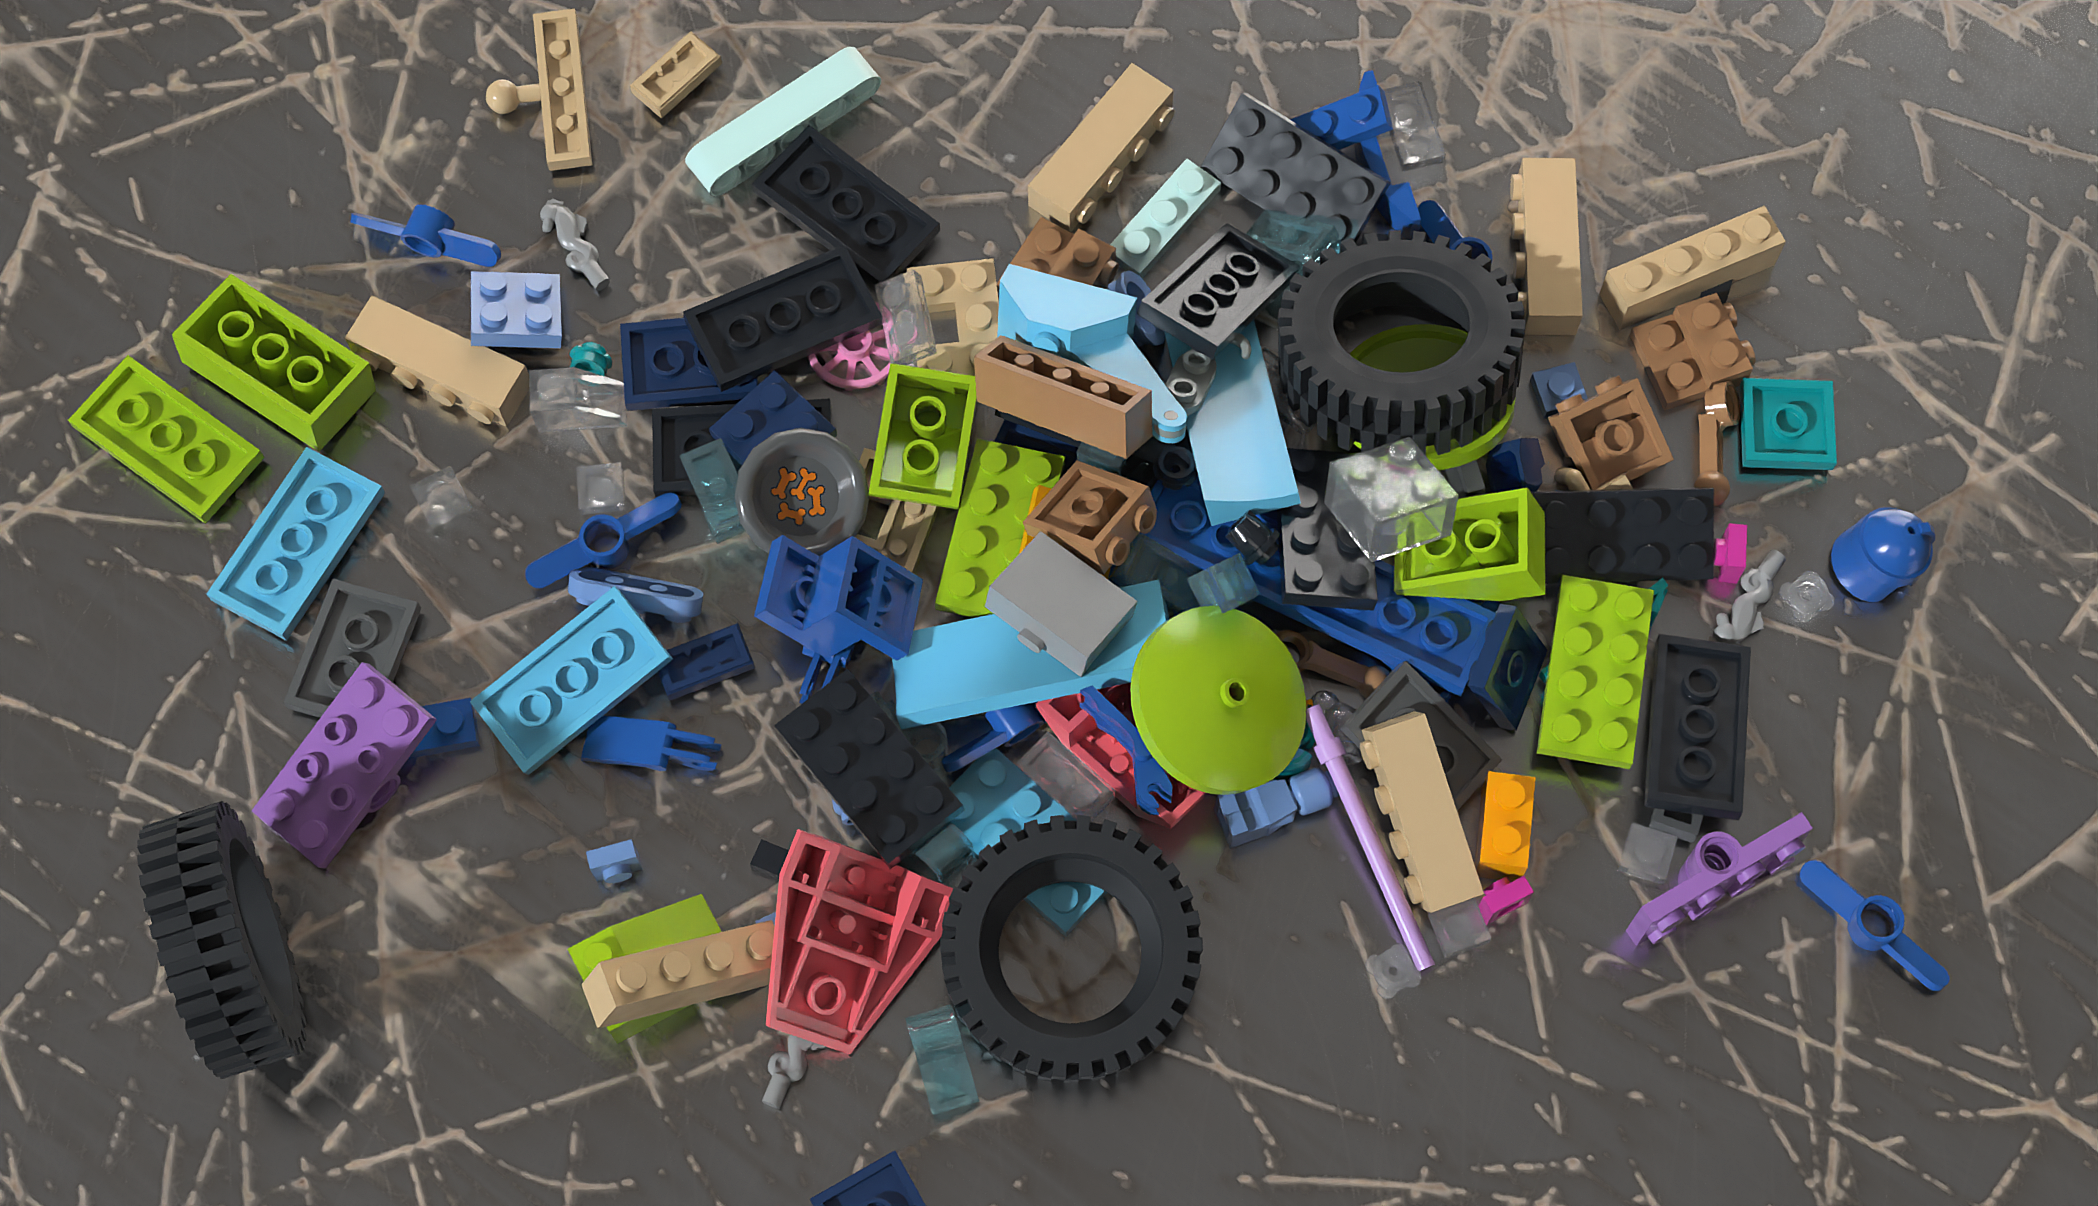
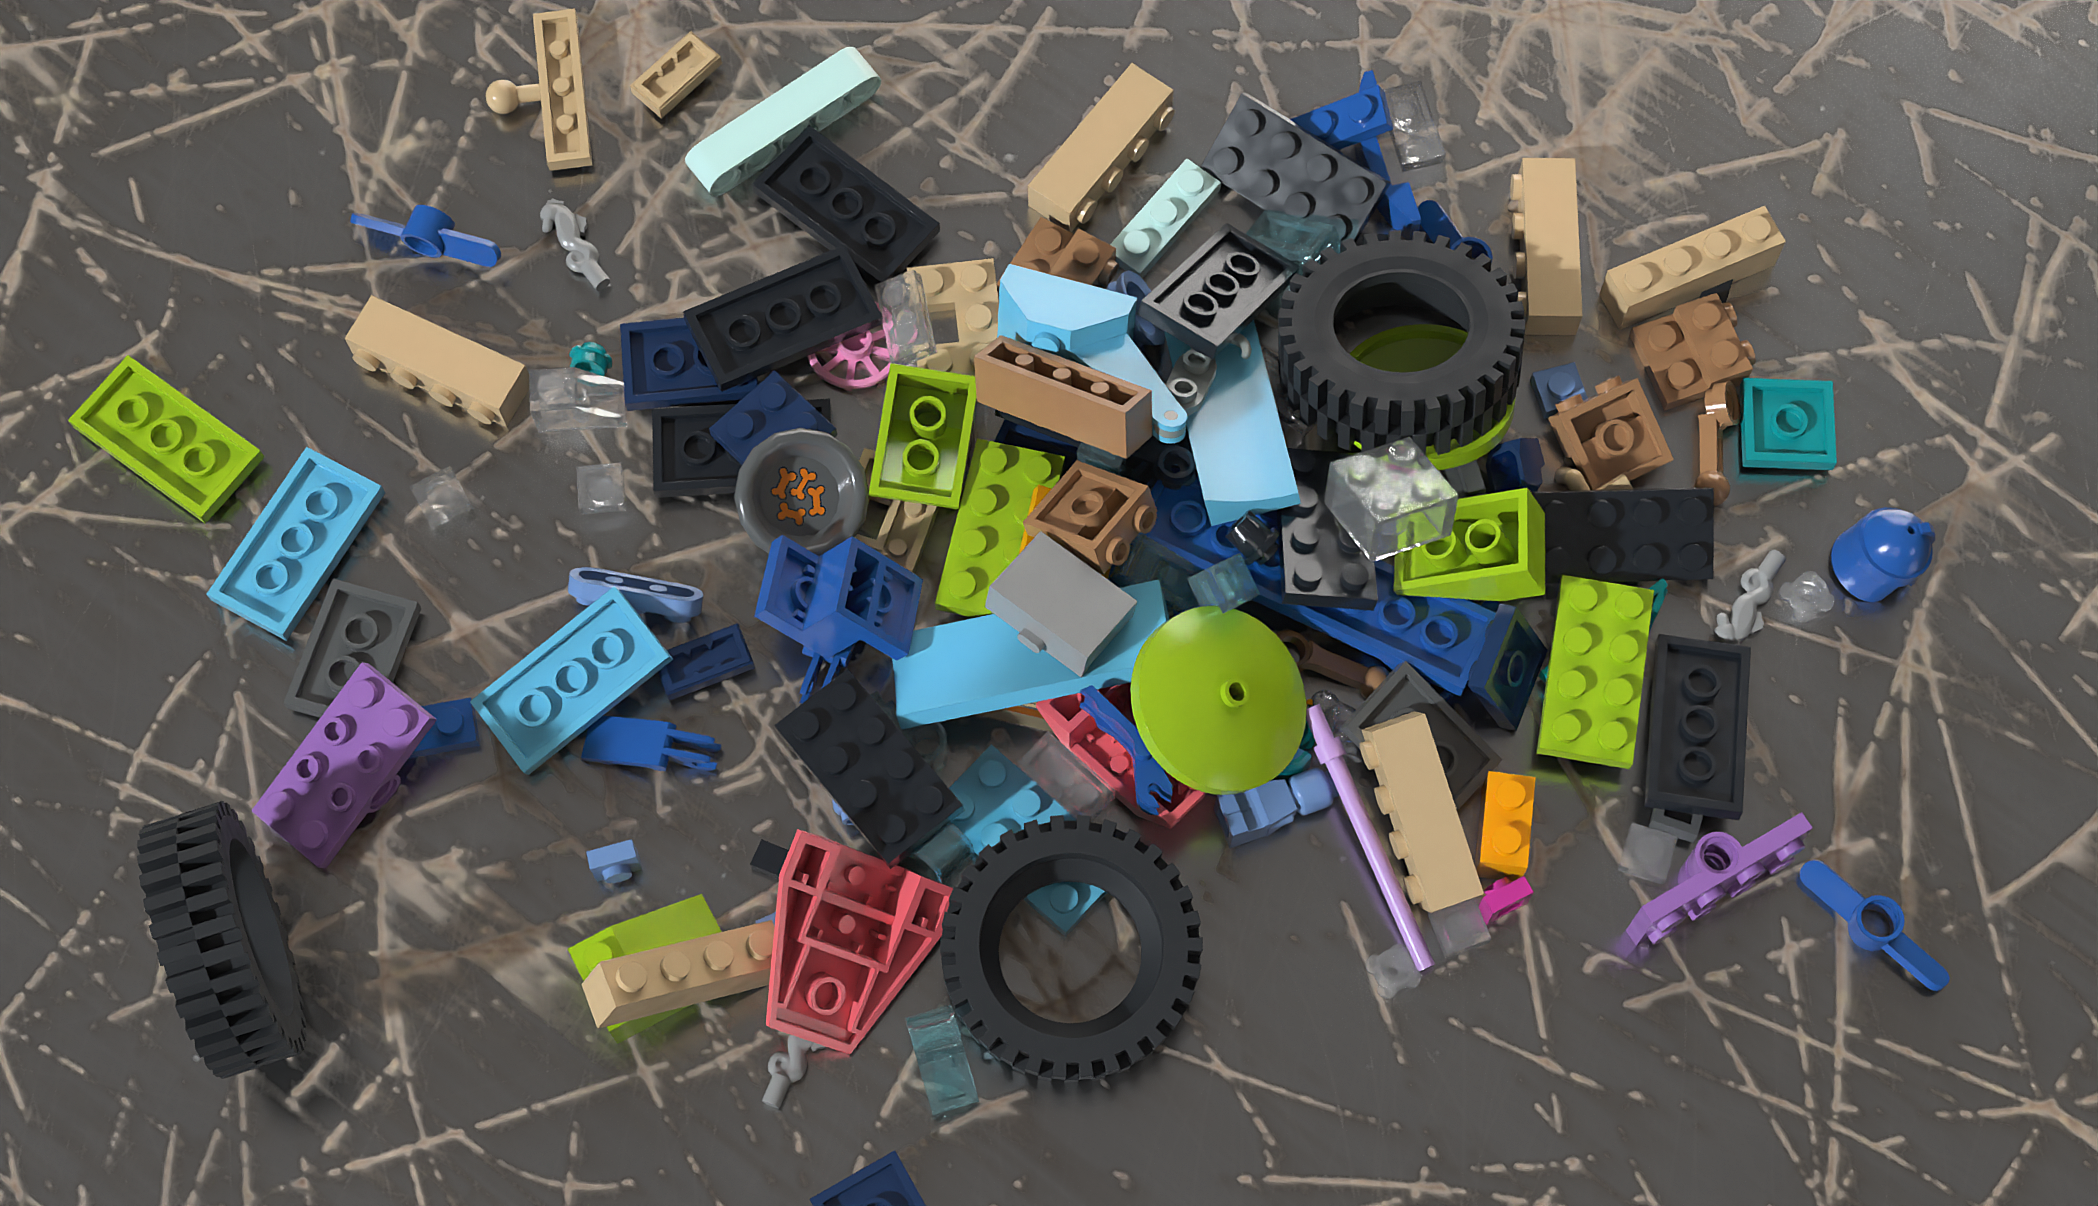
(274, 362): lime brick -> none
(515, 310): plate -> none
(577, 552): blue piece -> none
(715, 486): clear light blue plate -> none
(1009, 727): blue piece -> none
(1731, 553): dark pink plate -> none

